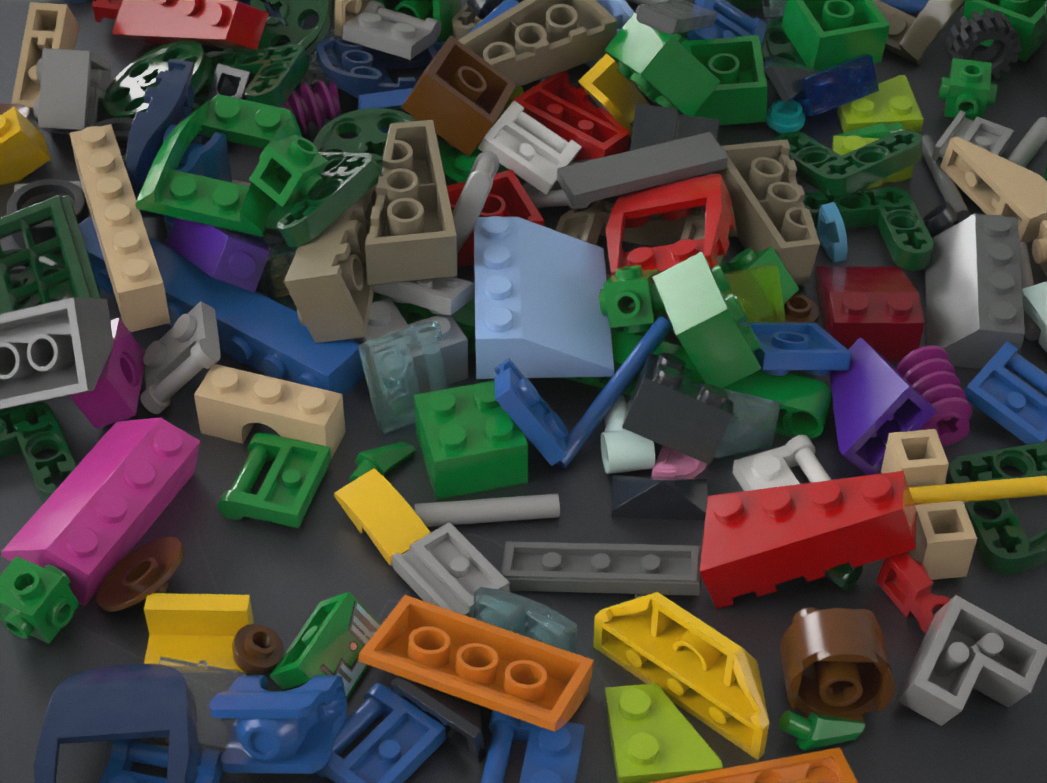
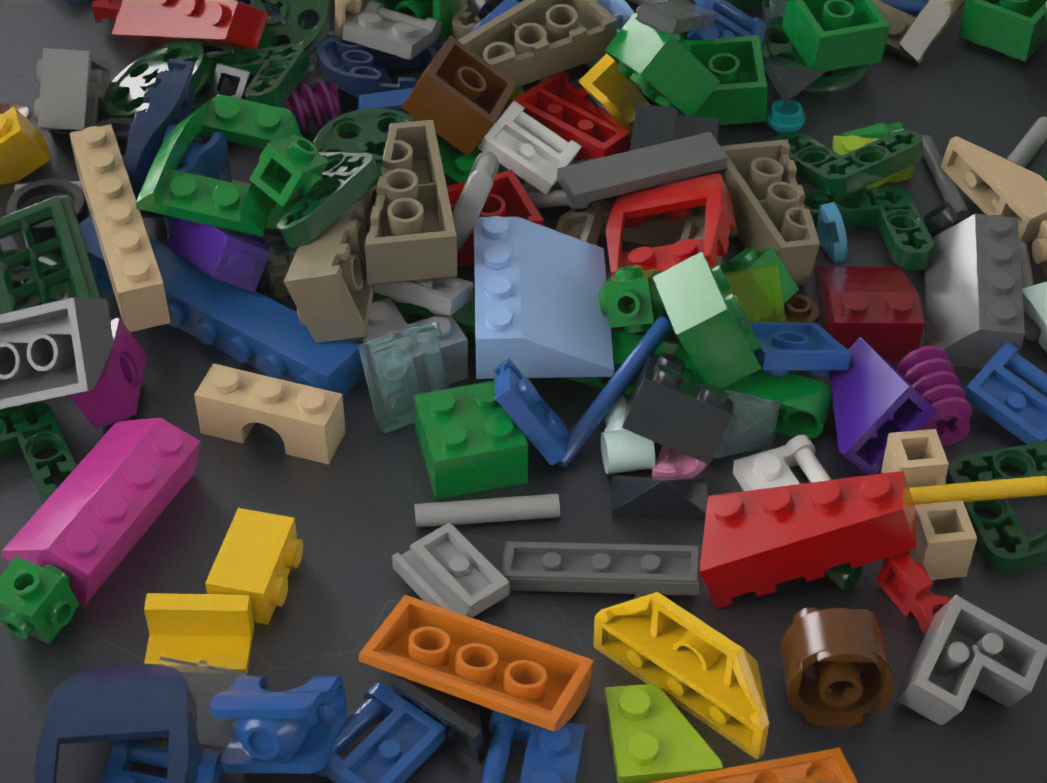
(46, 27): tan slope -> none
(141, 574): reddish brown dish -> none
(180, 356): light grey plate -> none
(251, 657): reddish brown plate -> none
(257, 561): none -> yellow brick
(288, 485): green plate -> none
(329, 644): green panel -> none
(381, 513): yellow slope -> none
(382, 458): green bar -> none
(525, 618): clear light blue slope -> none
(819, 729): green bar -> none
(838, 85): clear blue bracket -> none
(889, 105): lime wing -> none
(968, 89): green brick -> none
(979, 30): black tyre -> none
(979, 132): light grey plate -> none

